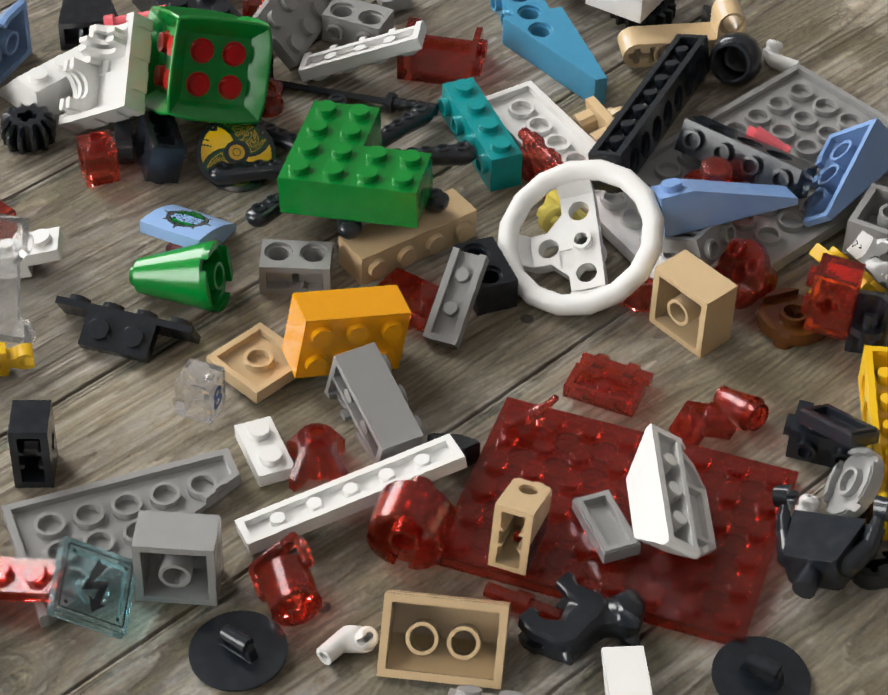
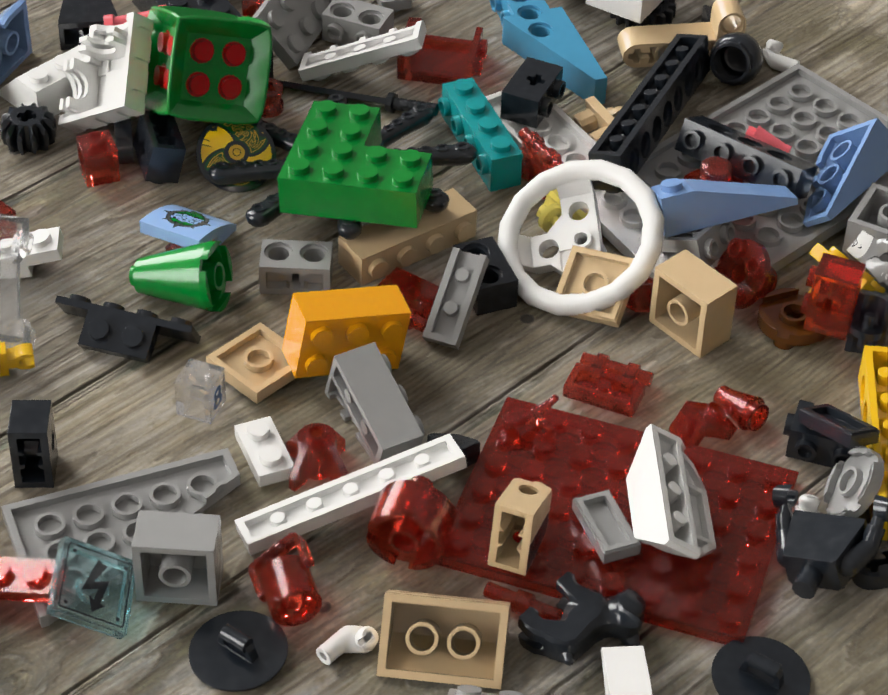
(532, 92): none -> black brick
(589, 271): none -> tan tile

